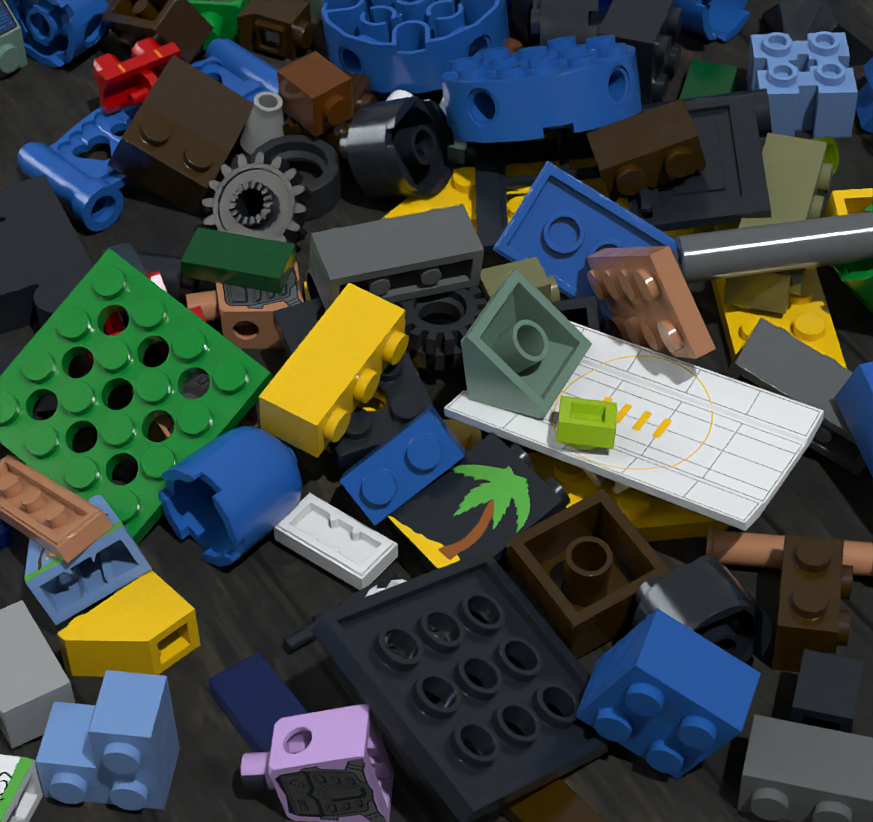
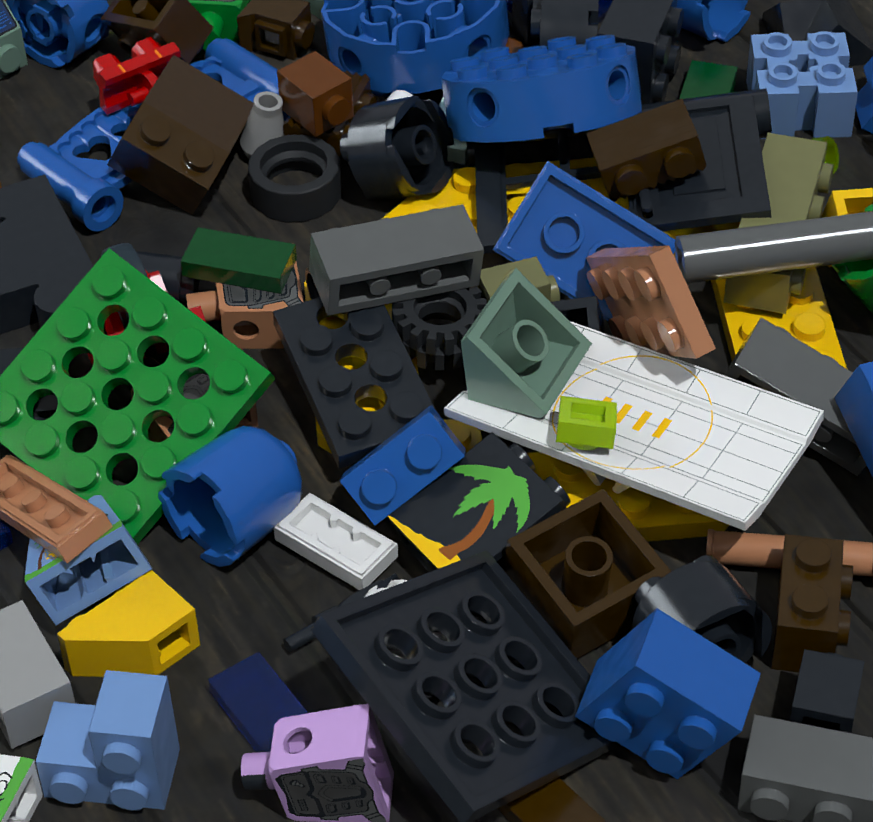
(257, 181): black gear -> none
(333, 370): yellow brick -> none

